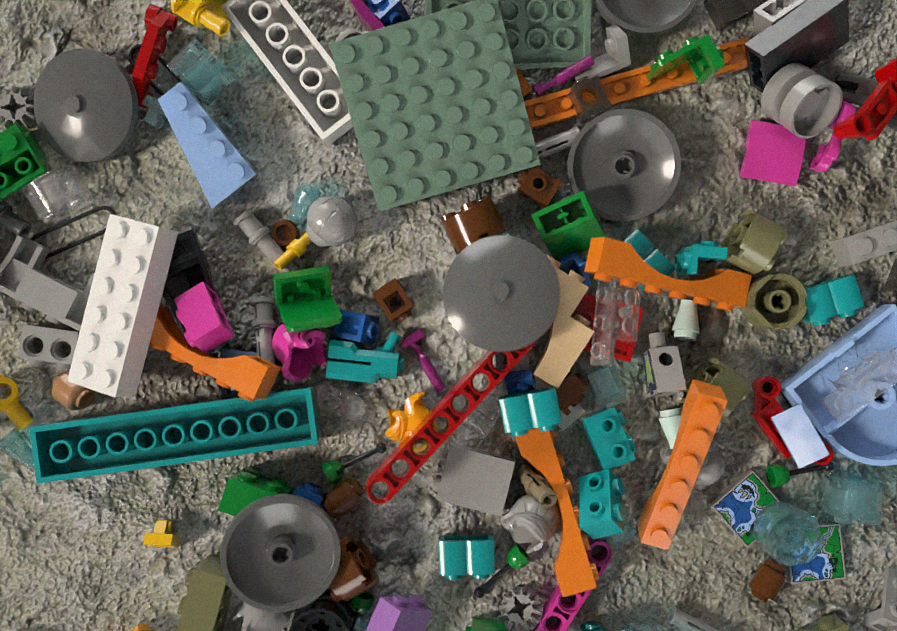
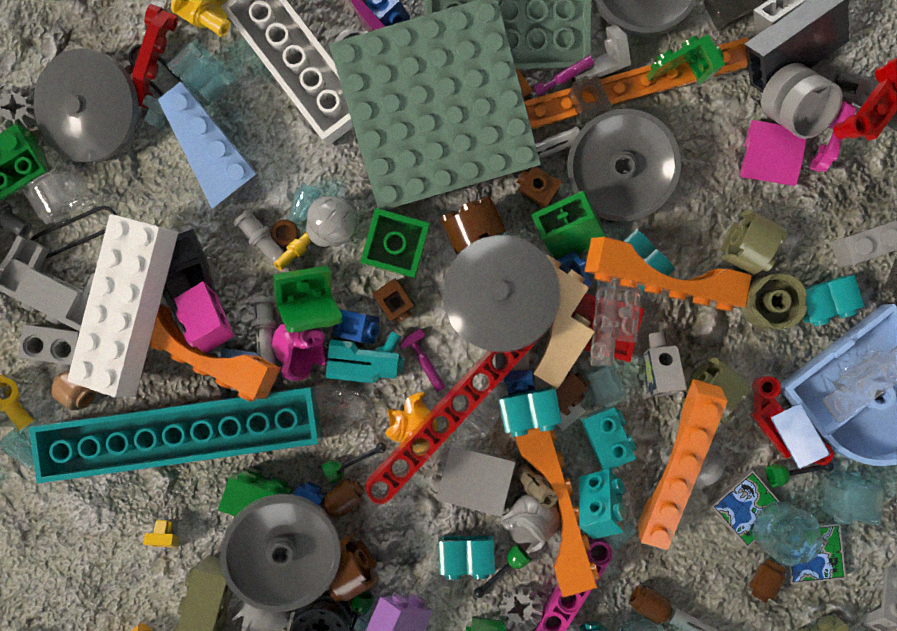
(395, 243): none -> green brick
(650, 604): none -> reddish brown brick
(670, 423): light aqua cone -> none
(686, 322): light aqua cone -> none
(689, 257): teal bracket -> none

